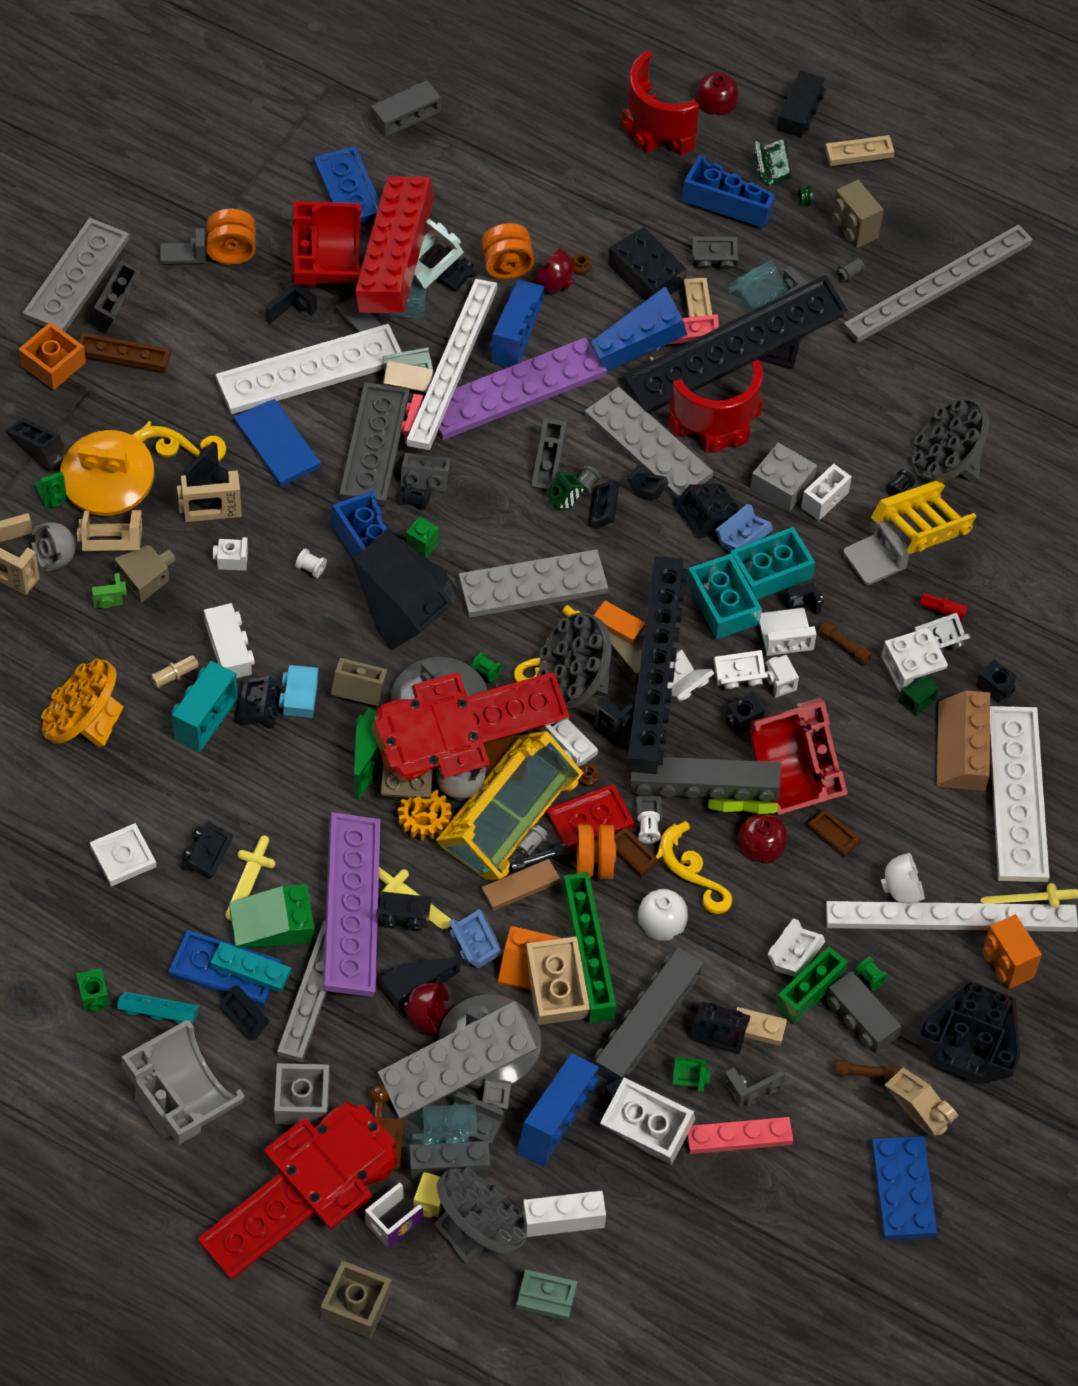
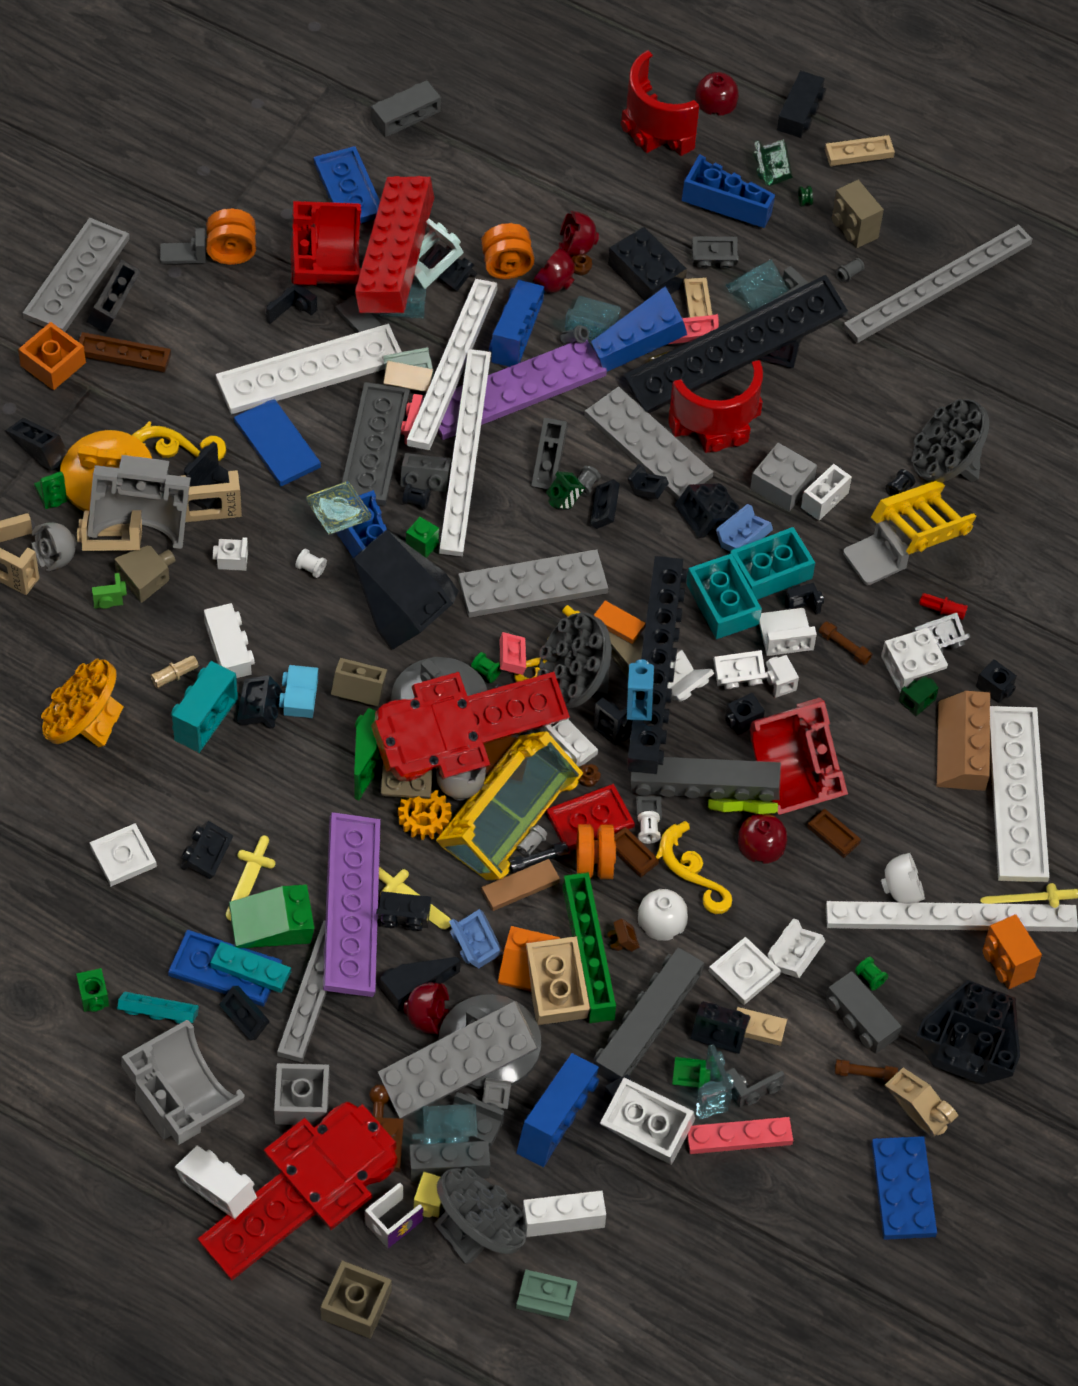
(139, 486): none -> light grey piece
(216, 1181): none -> white brick
(338, 507): none -> clear light blue tile
(465, 453): none -> white plate
(512, 653): none -> coral plate
(578, 234): none -> dark red cylinder
(578, 334): none -> dark grey pin
(593, 315): none -> clear light blue bracket
(625, 934): none -> reddish brown tile
(640, 679): none -> dark azure torso
(716, 1094): none -> clear light blue bracket
(744, 970): none -> white plate
(811, 985): green brick -> none

